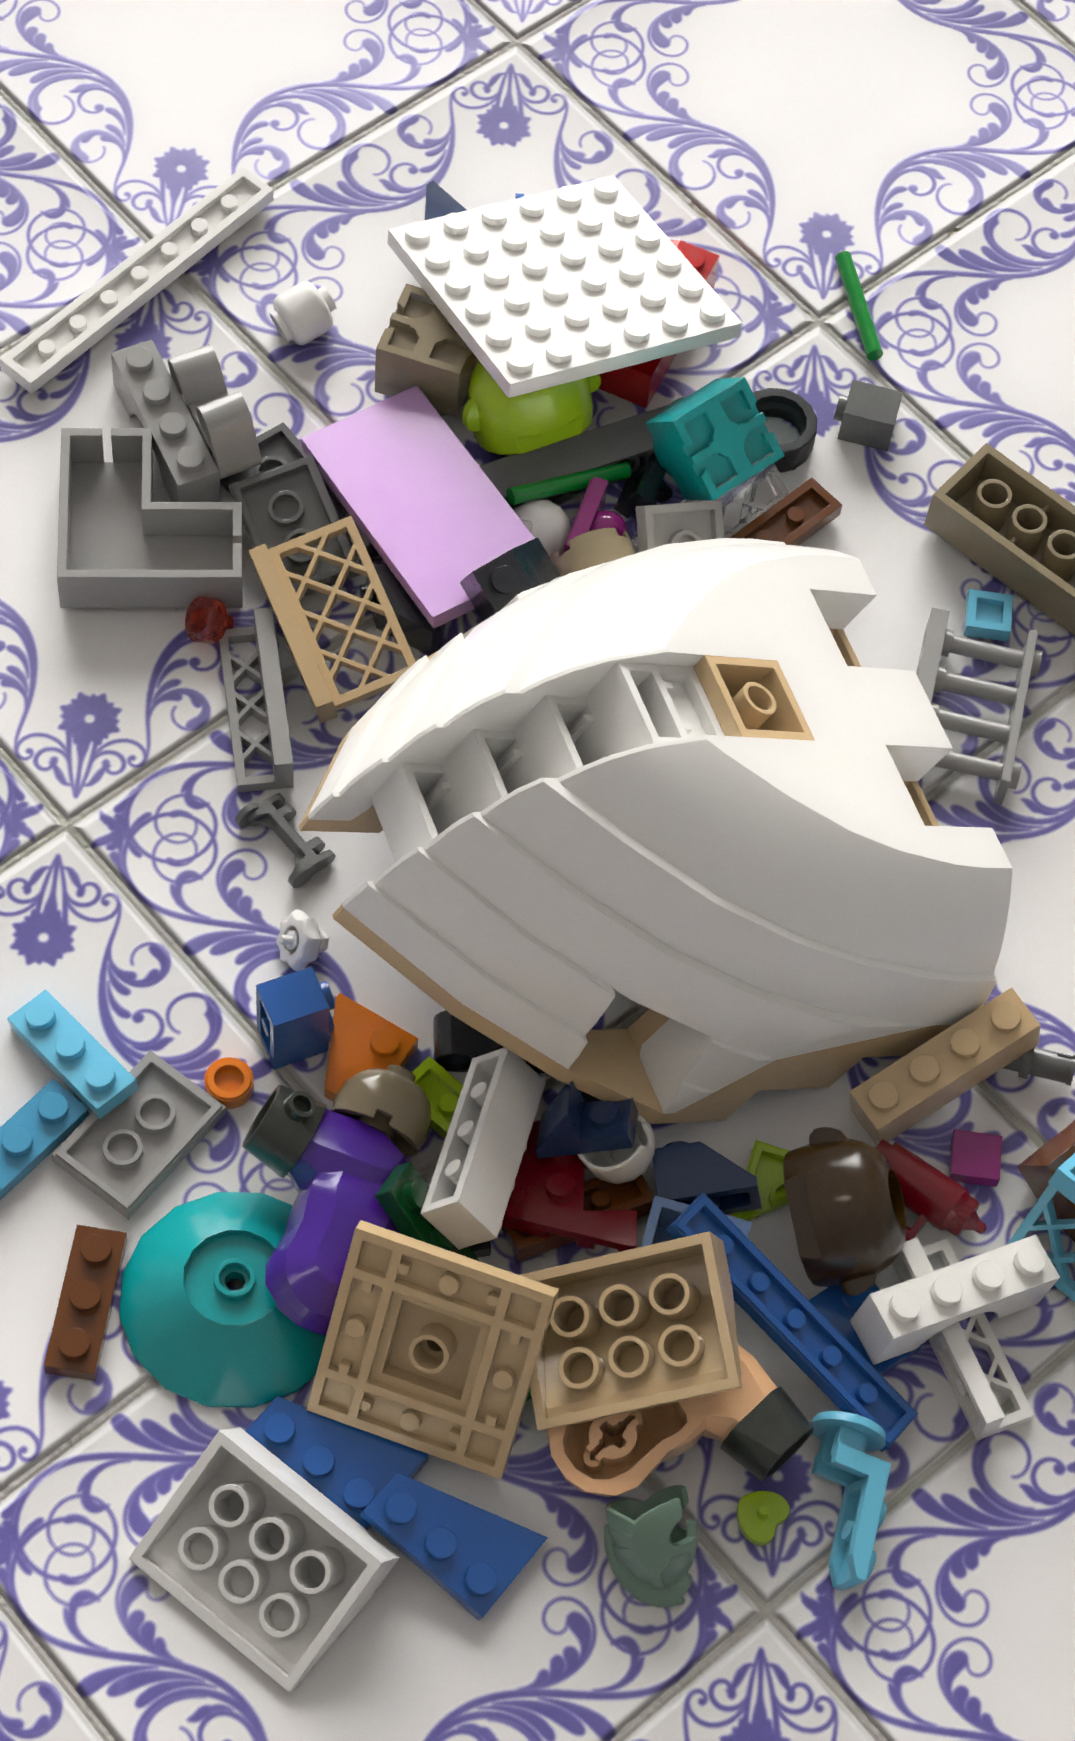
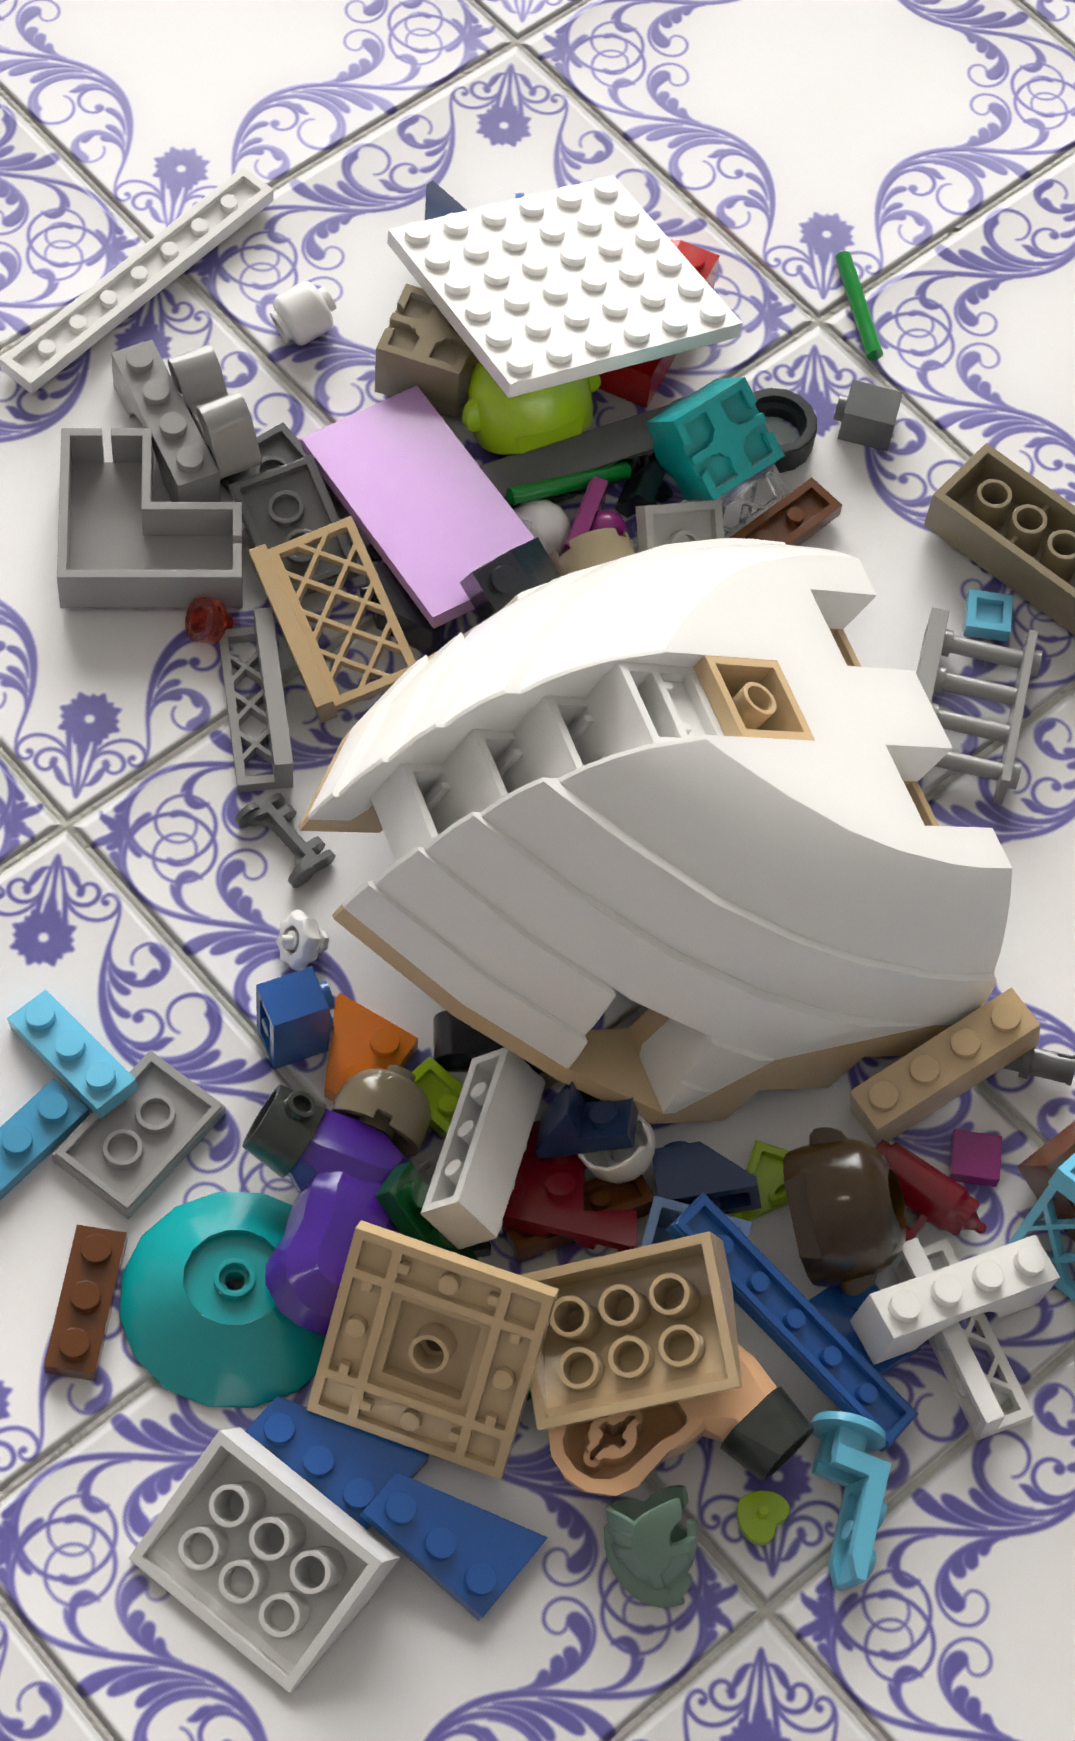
(229, 1082): orange tile -> none

